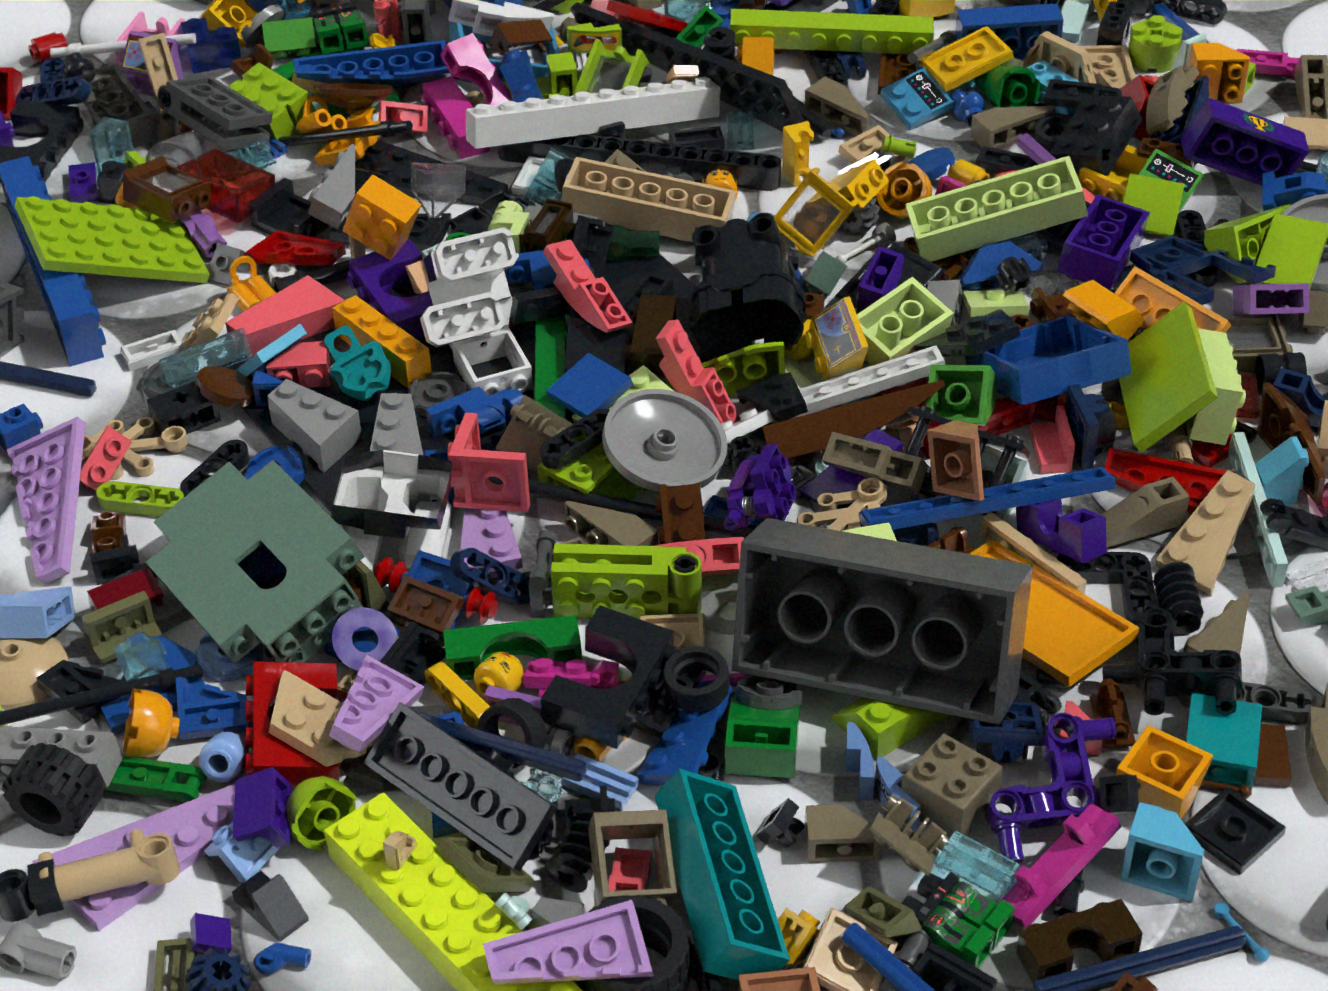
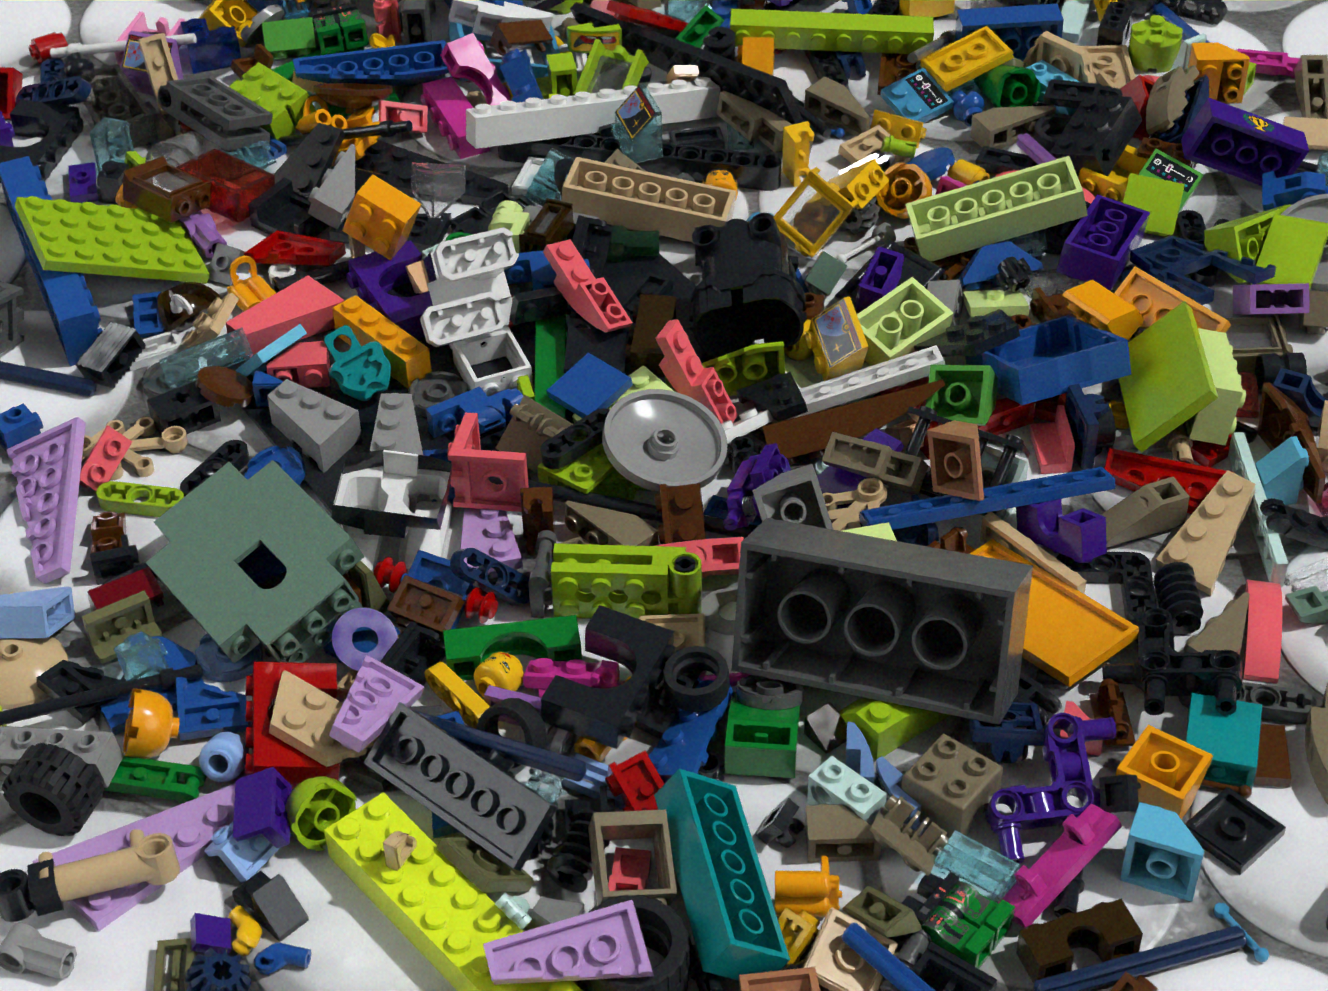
(111, 354): none -> black brick
(146, 314): none -> blue slope
(183, 304): none -> dark brown hat
(248, 931): none -> yellow arm
(311, 159): none -> black wing
(525, 387): none -> lime tile
(536, 513): none -> reddish brown hinge
(635, 782): none -> red bracket
(639, 126): none -> clear light blue slope
(753, 120): none -> dark tan slope
(794, 498): none -> light grey slope
(807, 890): none -> light orange piece
(826, 727): none -> slope
(838, 784): none -> light aqua brick
(899, 126): none -> yellow hinge
(1263, 632): none -> coral slope

